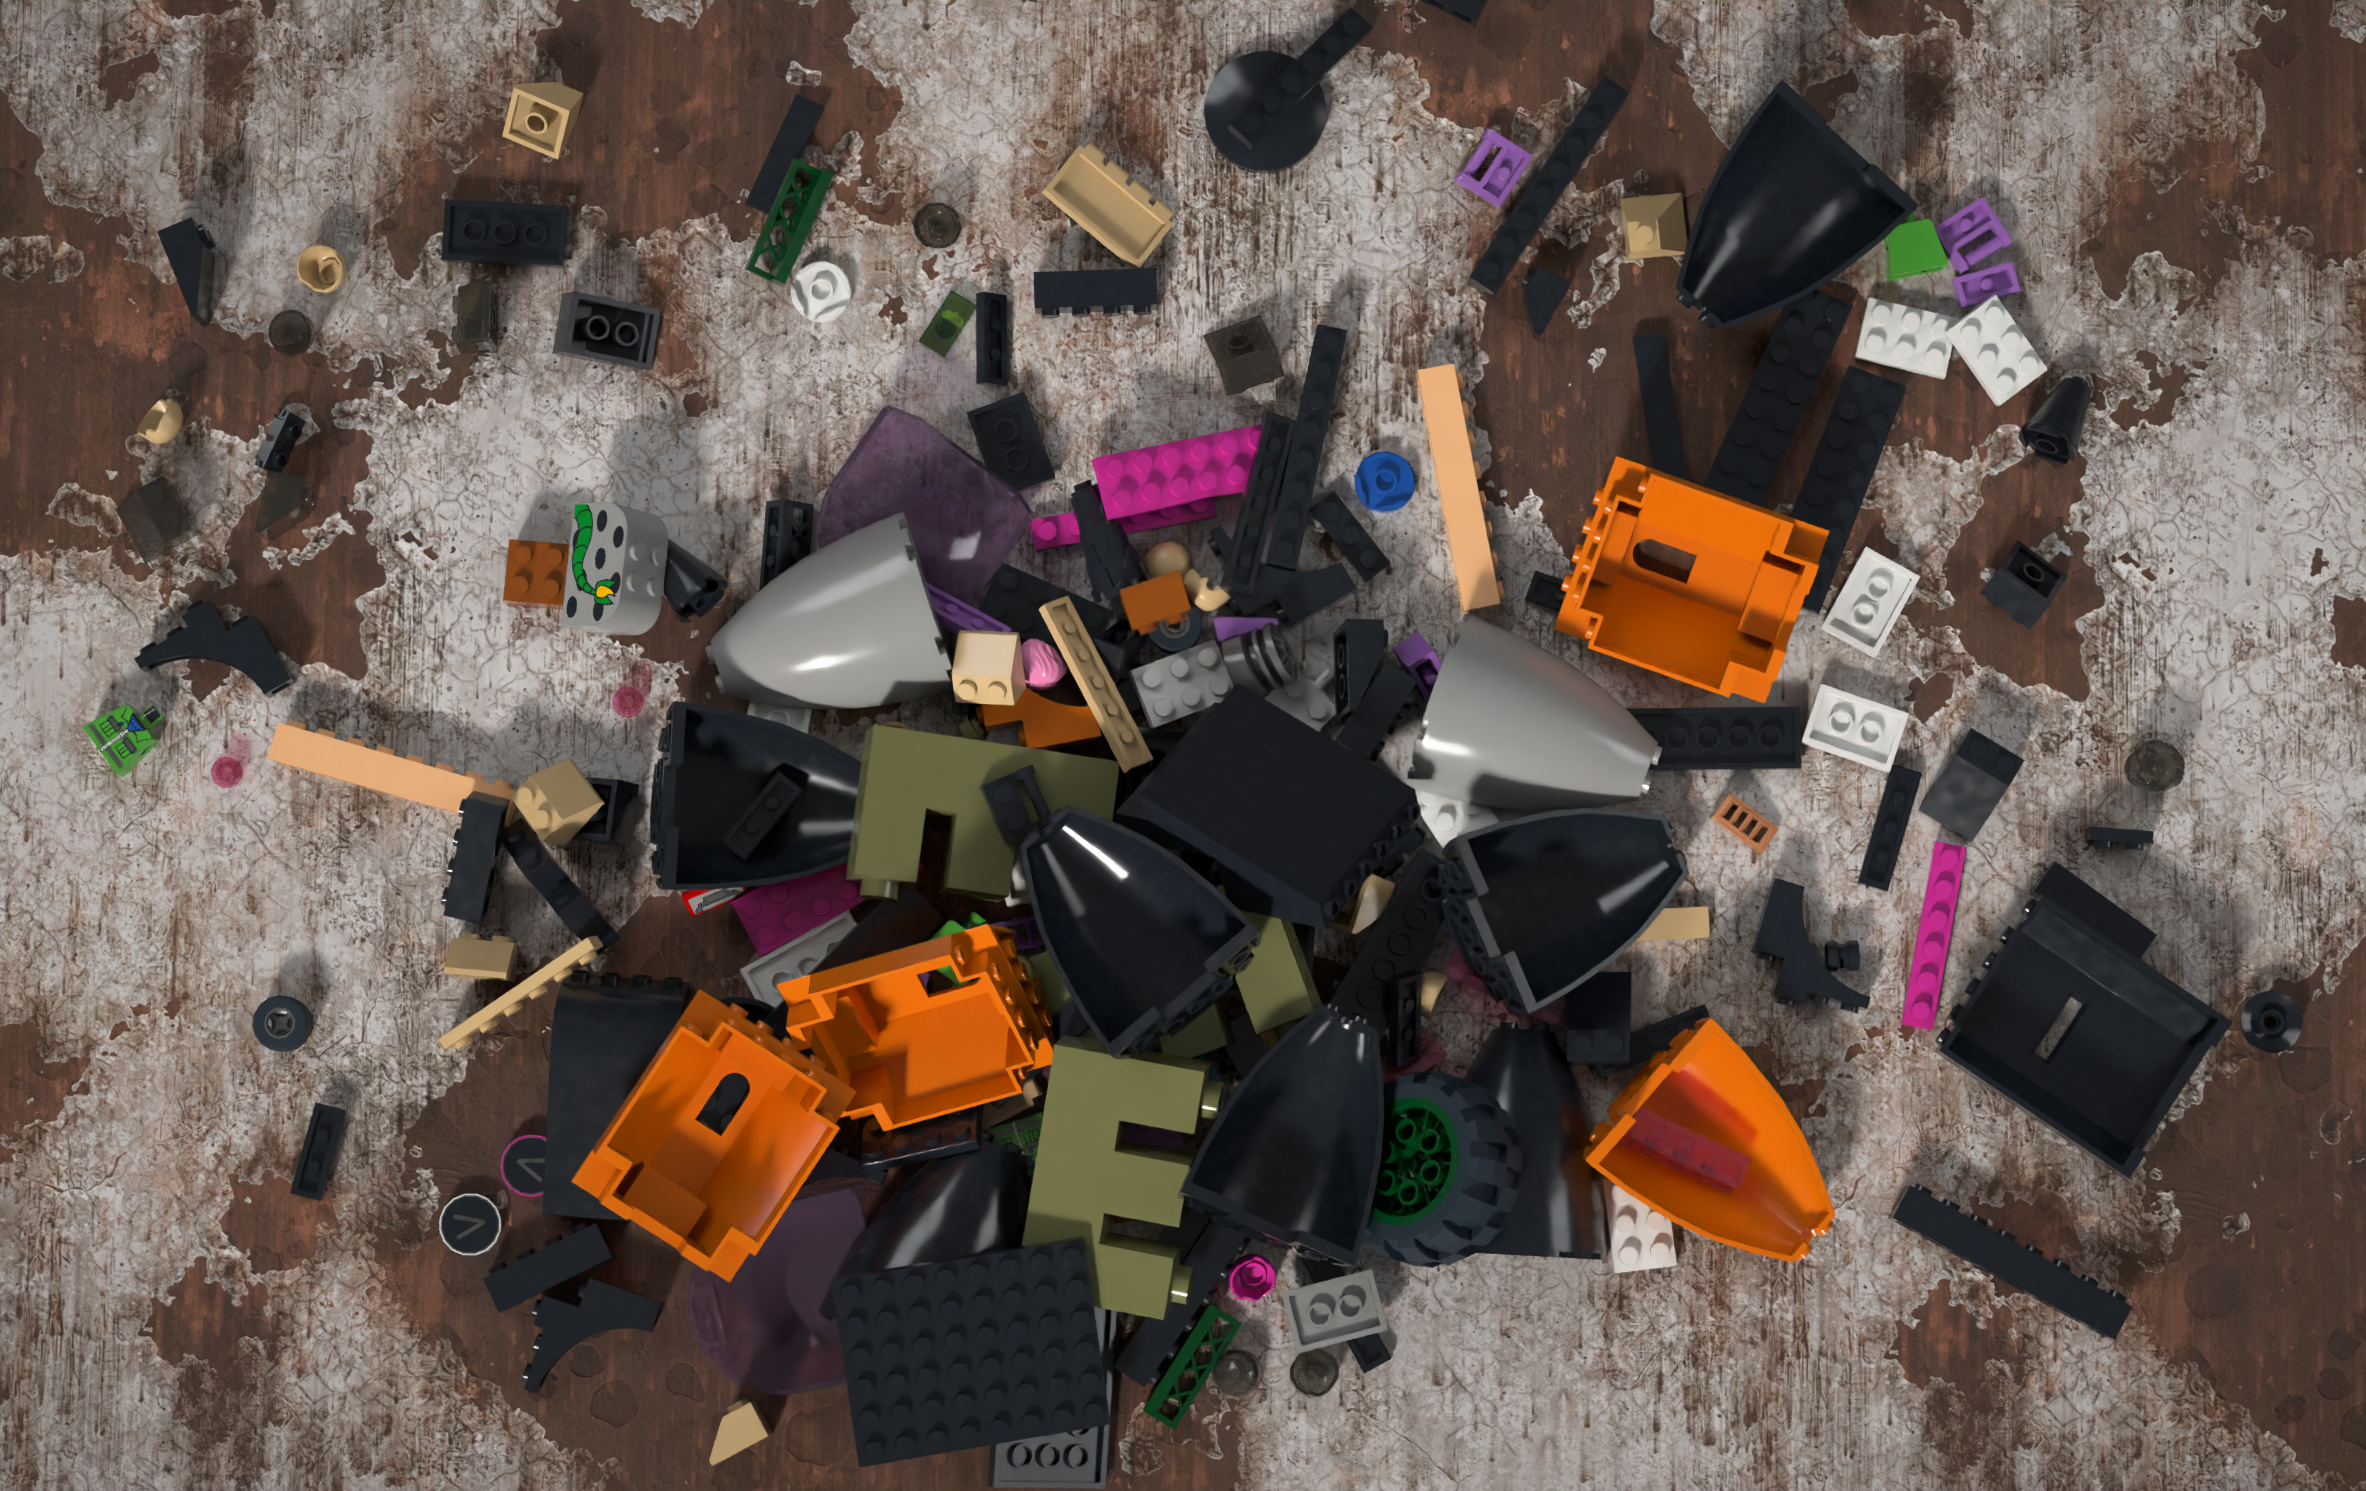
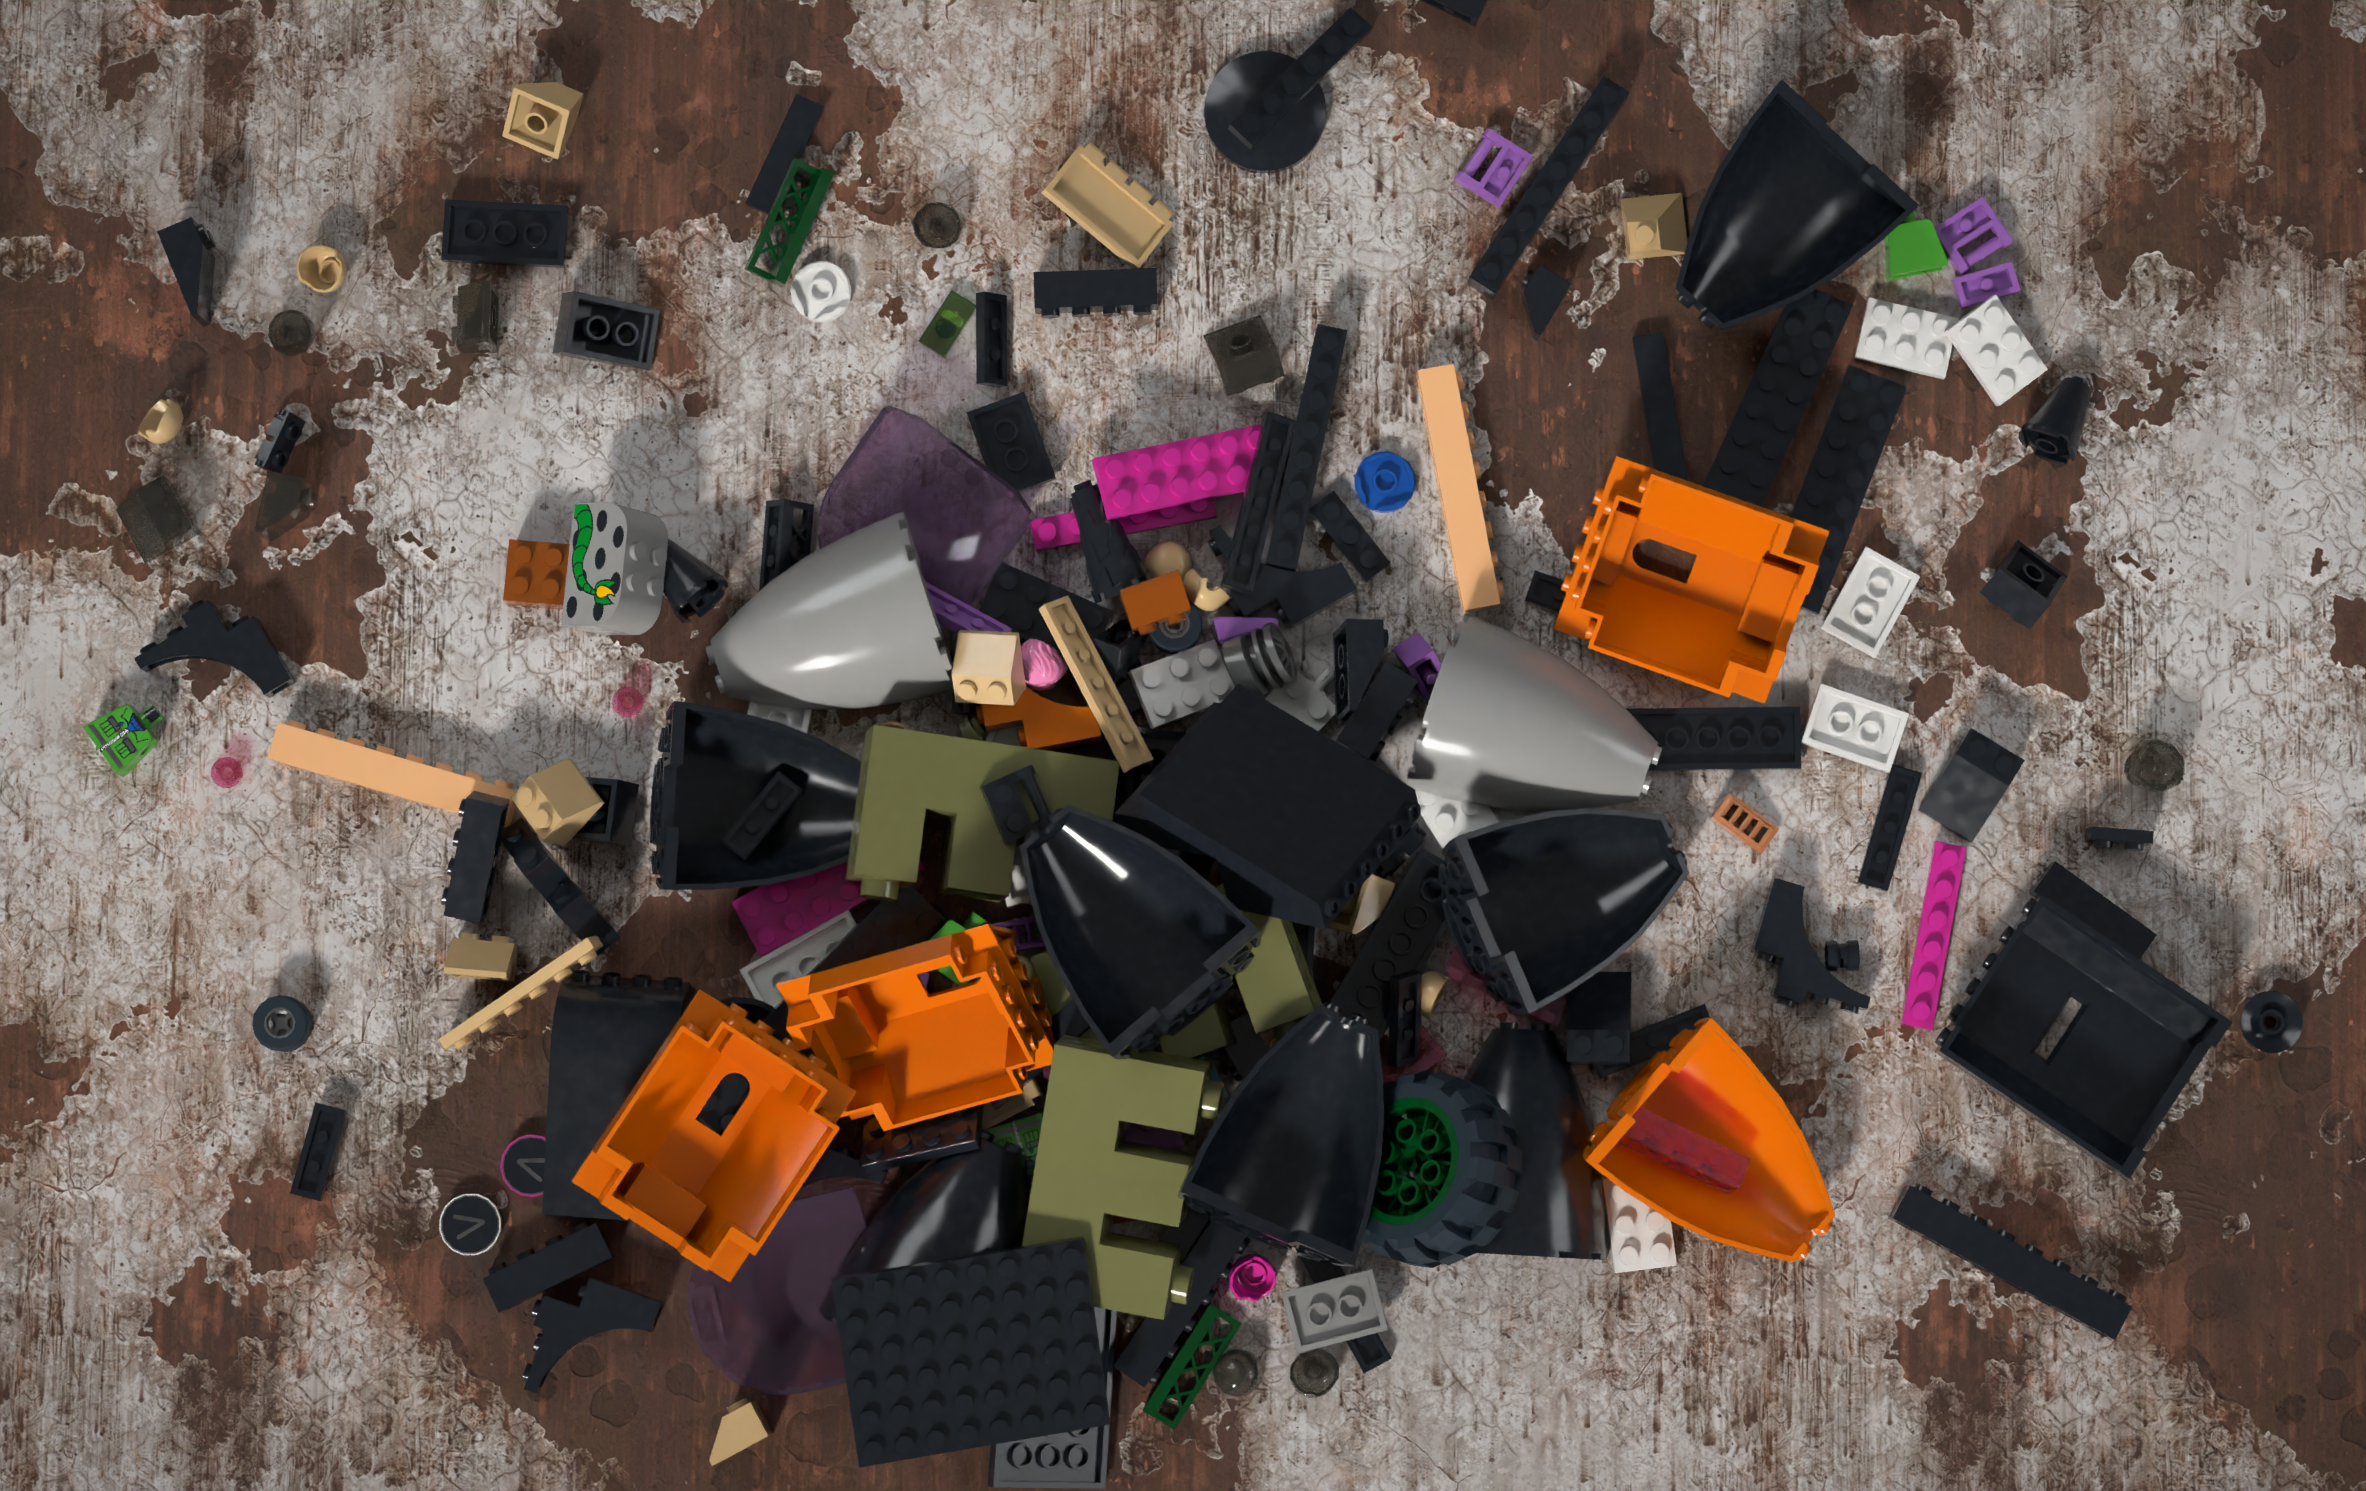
(704, 900): slope -> none
(1678, 924): tan tile -> none

